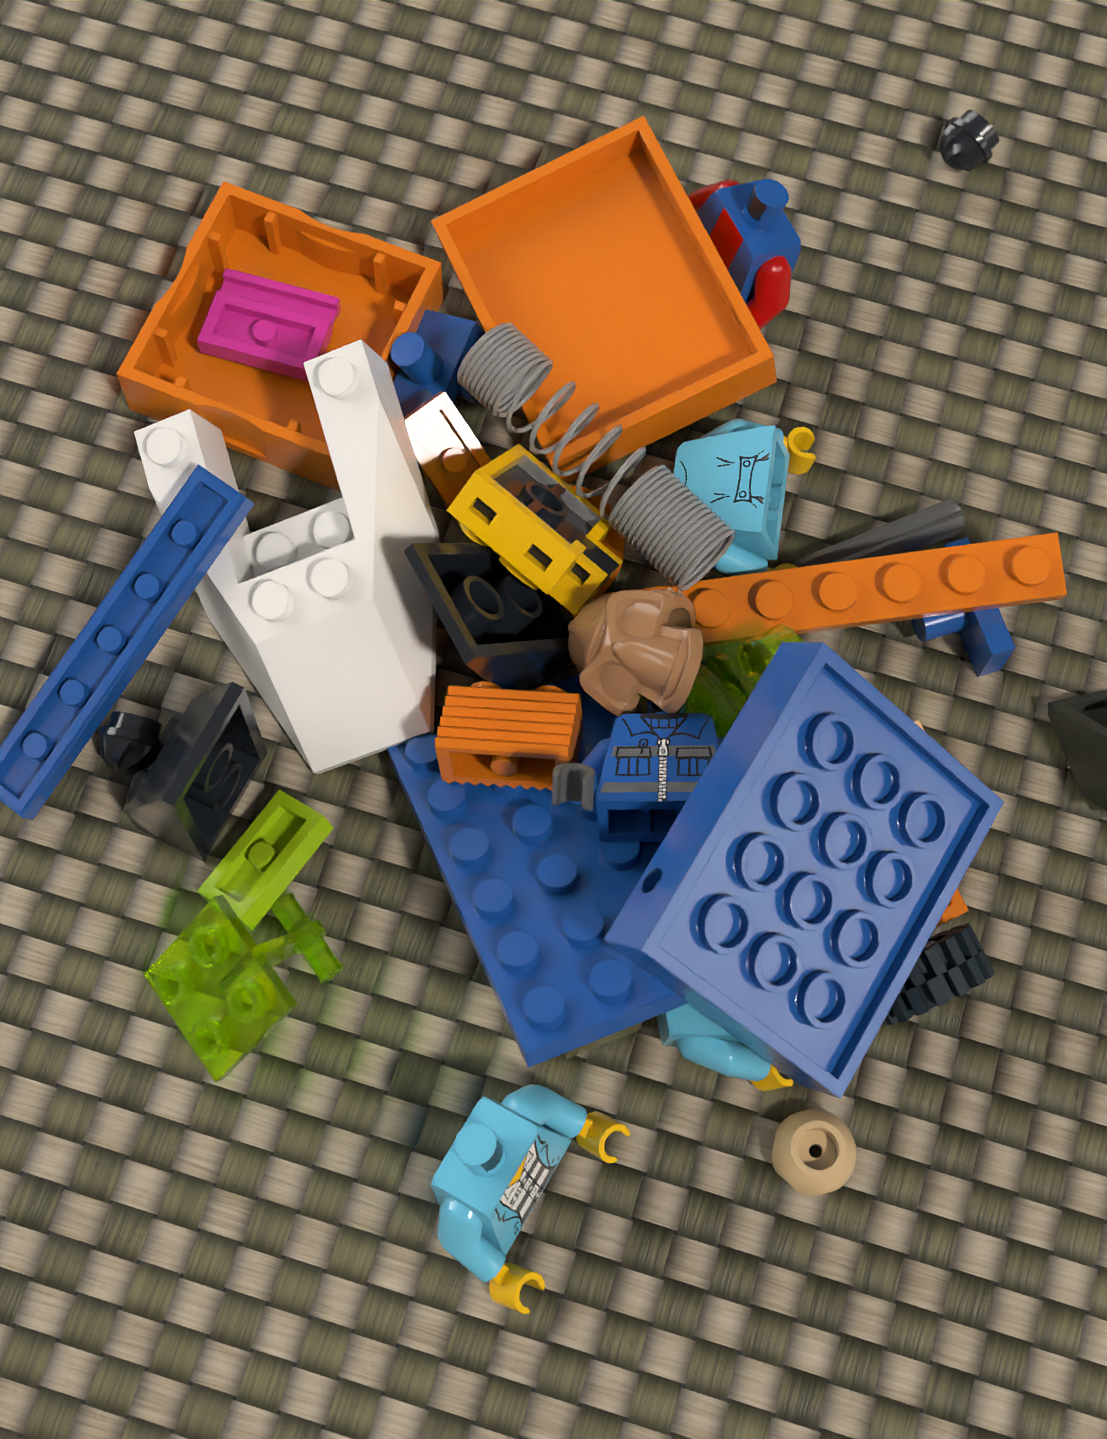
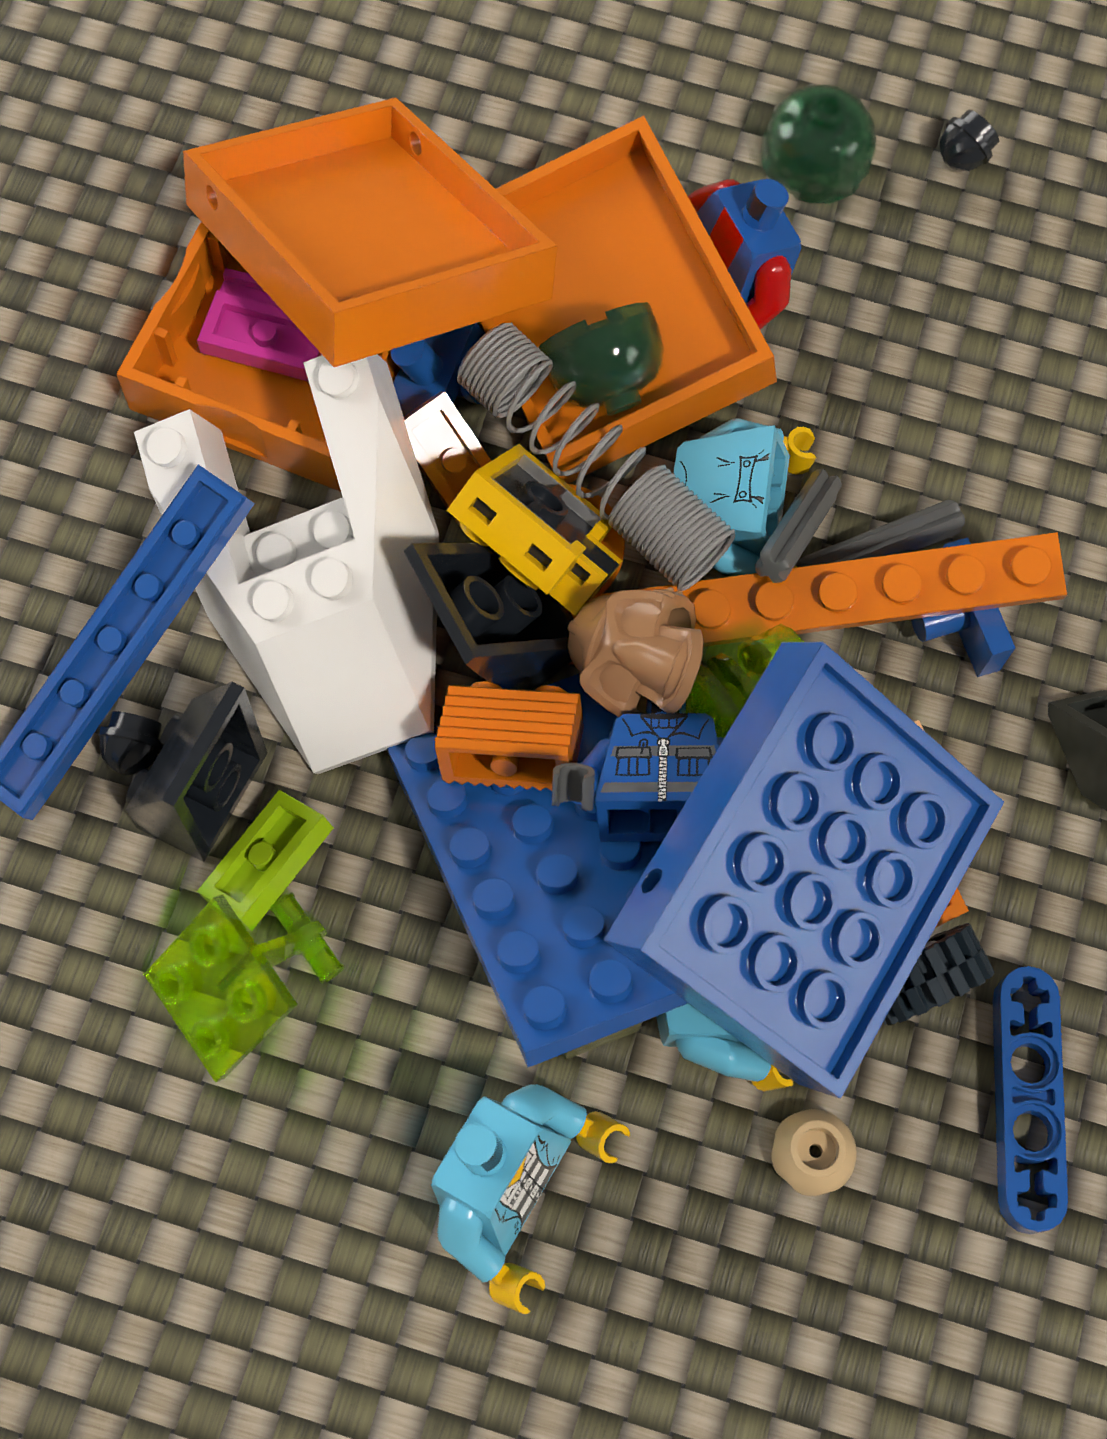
(368, 229): none -> orange piece
(608, 358): none -> clear green cylinder
(798, 526): none -> dark grey axle
(819, 143): none -> clear green cylinder
(1038, 1099): none -> blue beam

